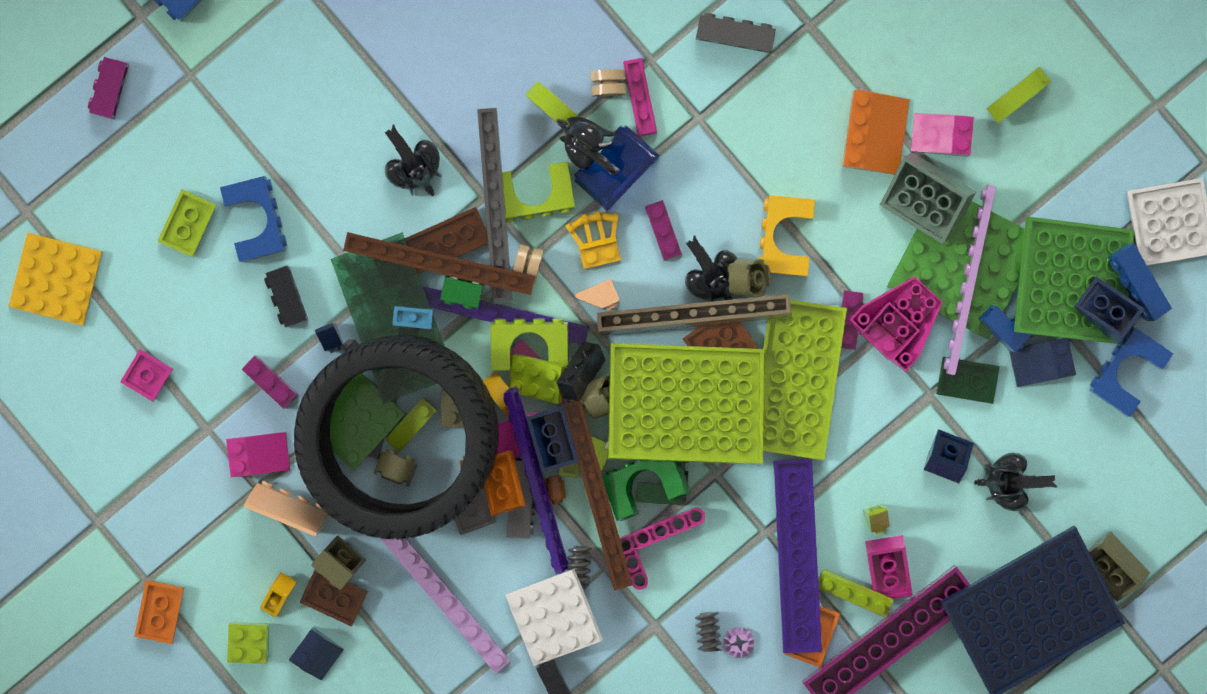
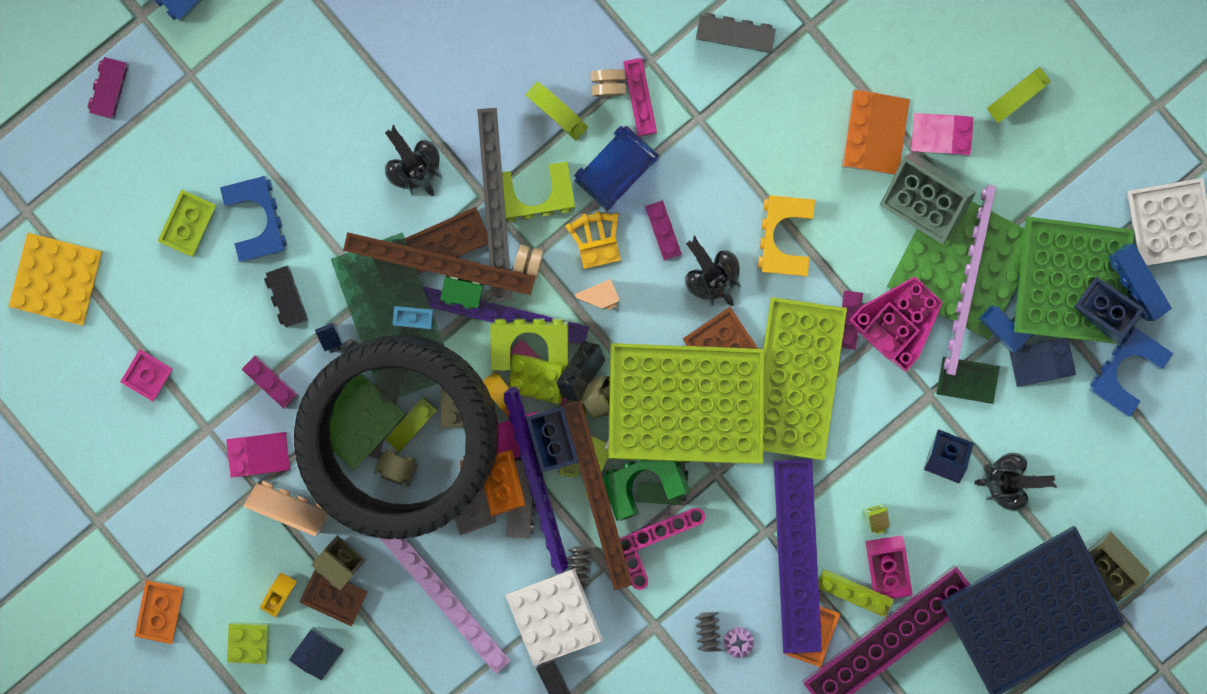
(555, 489): dark orange brick -> none
(584, 141): black hair -> none
(694, 314): dark tan brick -> none
(749, 277): olive brick -> none

